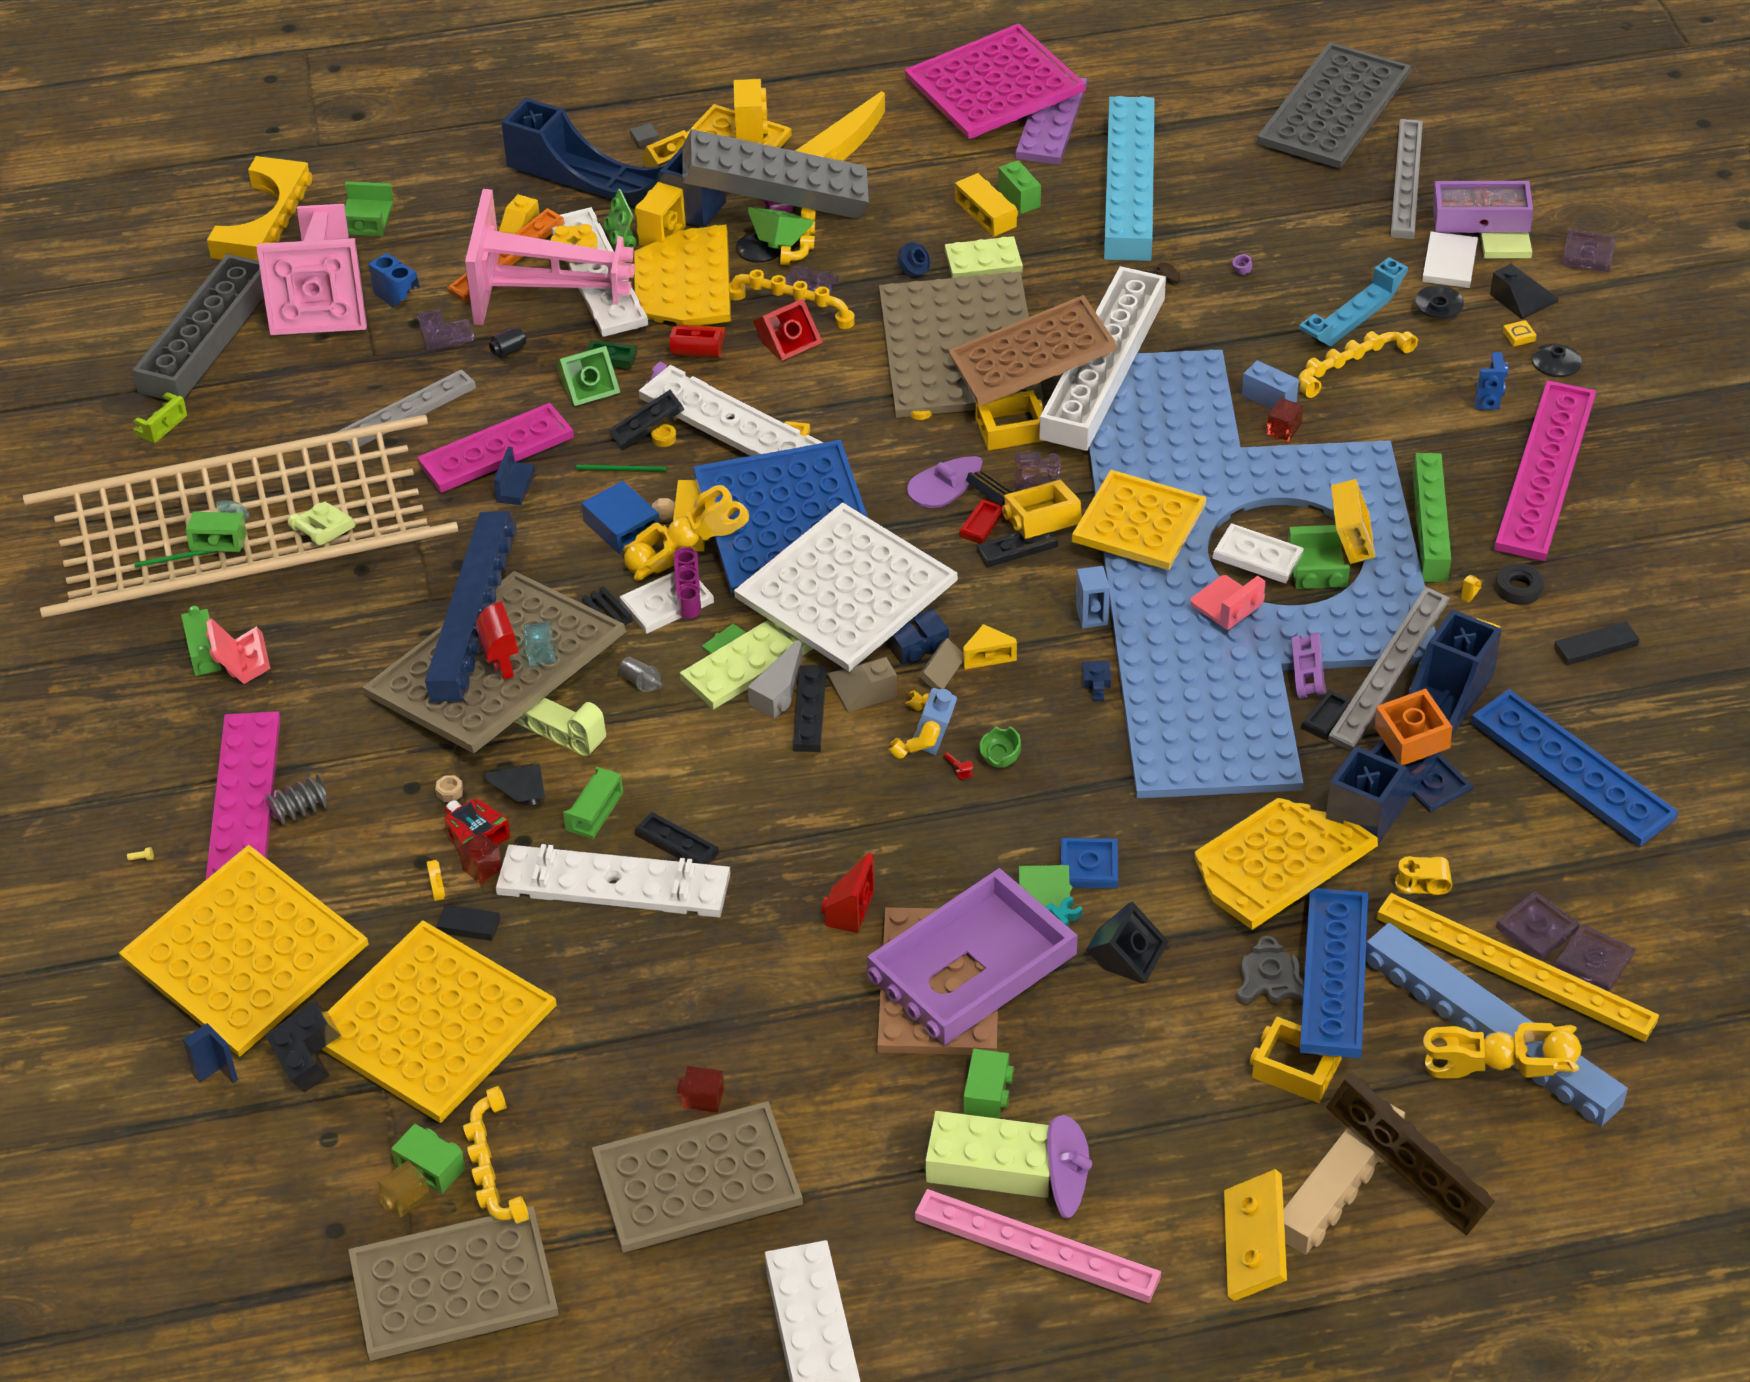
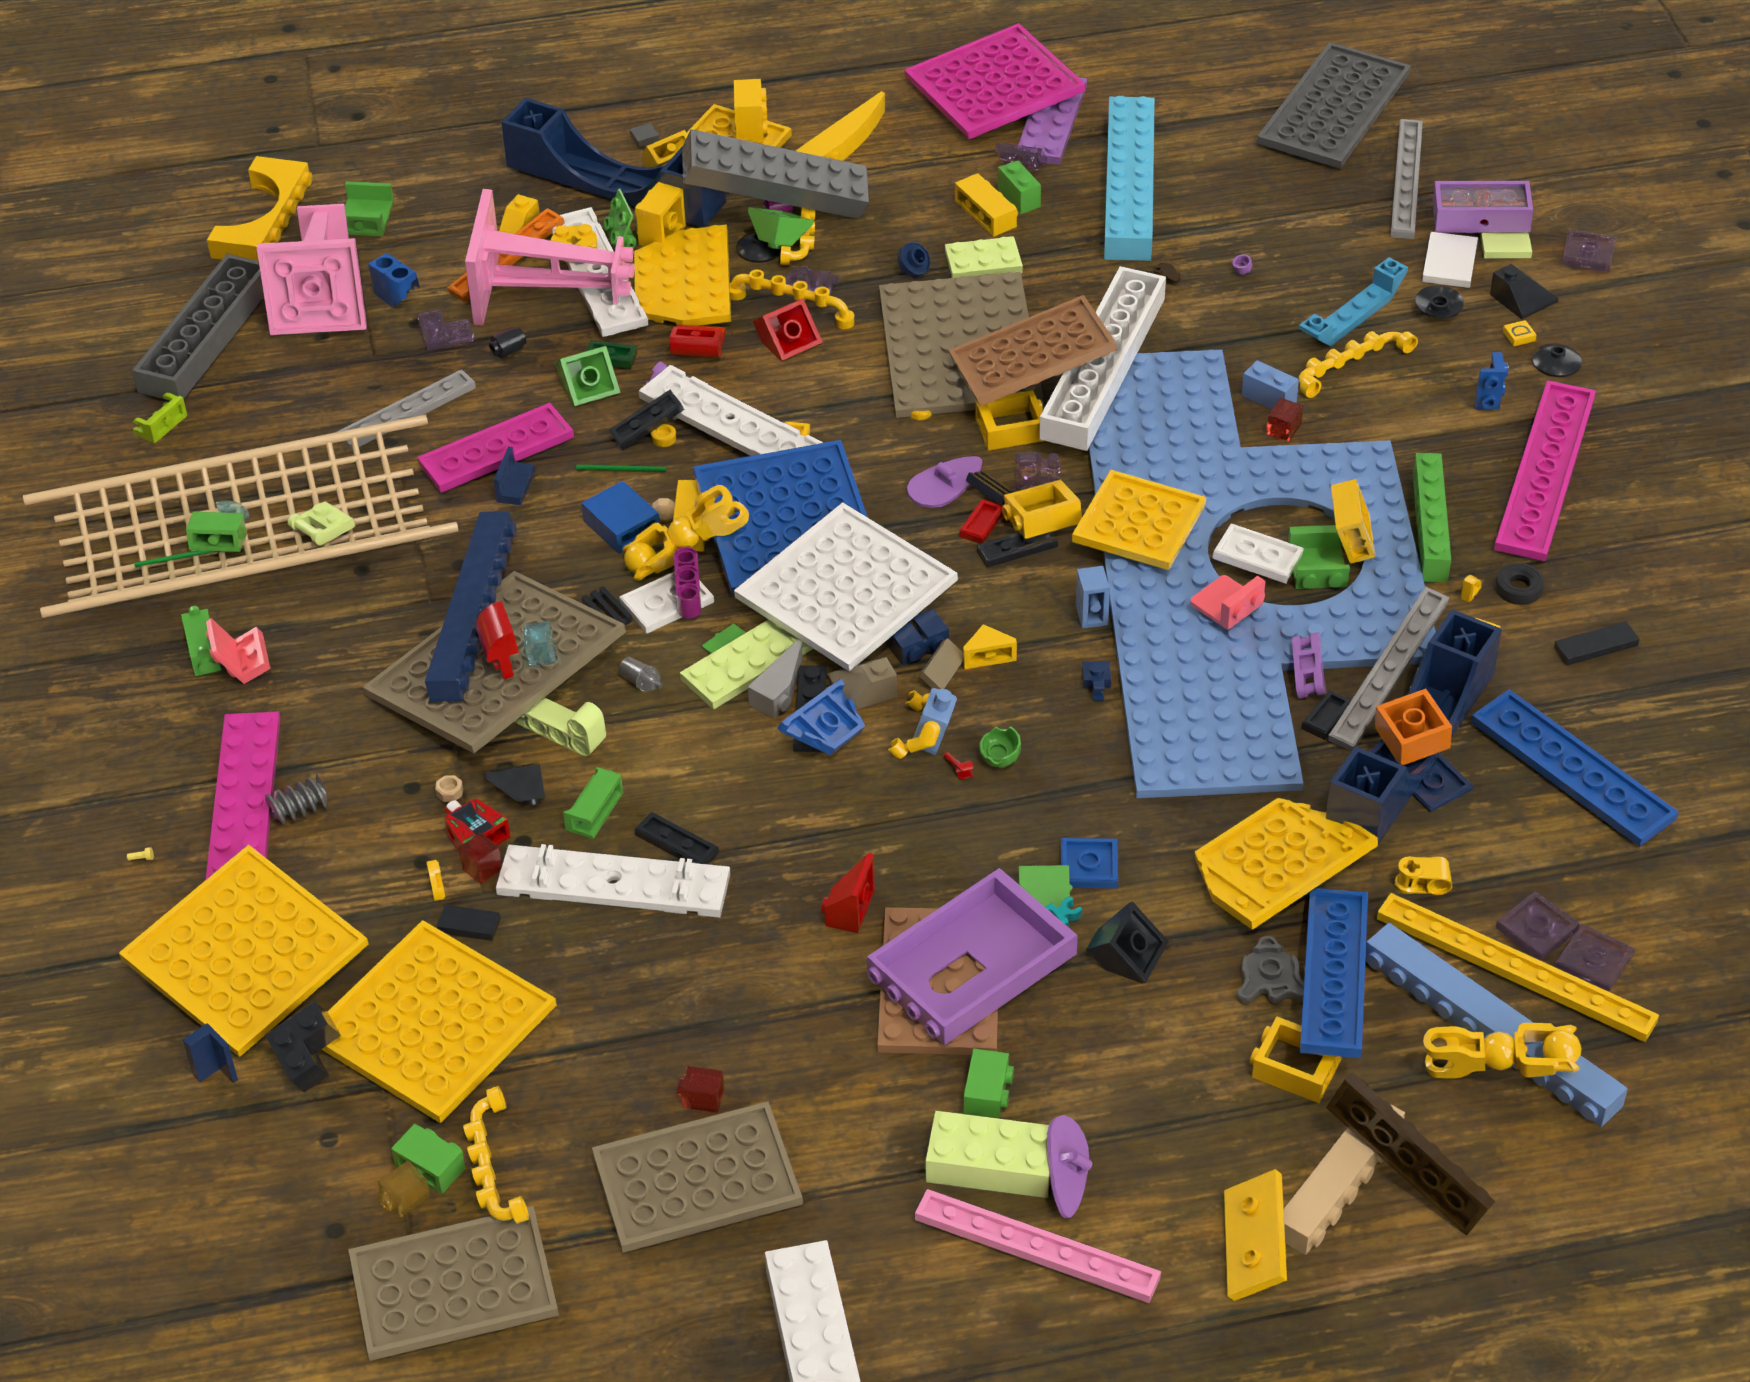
(825, 720): none -> blue wing
(1030, 156): none -> plate

